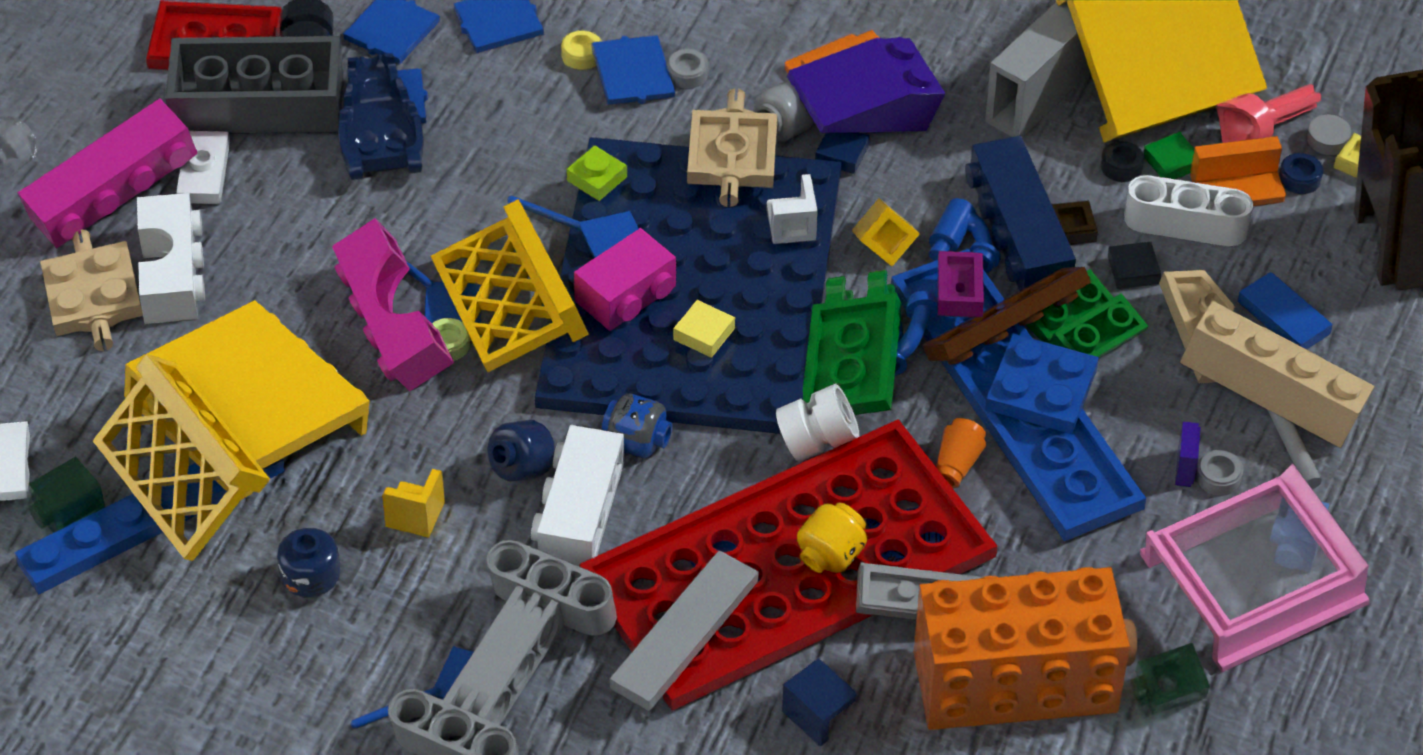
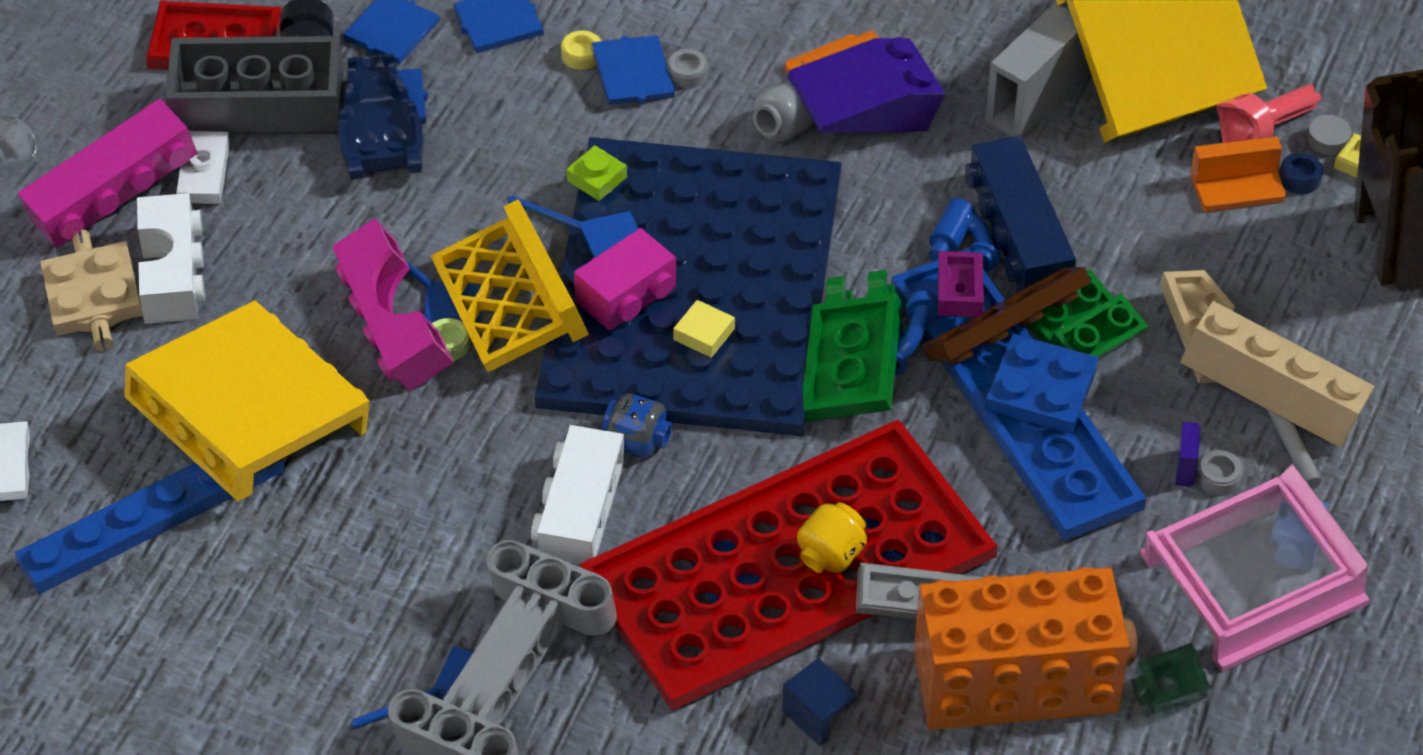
(64, 496): clear green brick -> none
(207, 433): yellow fence -> none
(308, 562): dark blue head -> none
(414, 506): yellow panel -> none
(521, 450): dark blue head -> none
(683, 630): light grey tile -> none
(732, 148): tan plate -> none
(794, 217): white panel -> none
(813, 424): white wheel -> none
(843, 148): dark blue tile -> none
(885, 232): yellow panel -> none
(960, 449): orange cone -> none
(1077, 221): dark brown tile -> none
(1122, 161): black tile -> none
(1134, 265): black tile -> none
(1170, 156): green tile -> none
(1188, 210): white beam -> none
(1284, 311): blue tile -> none

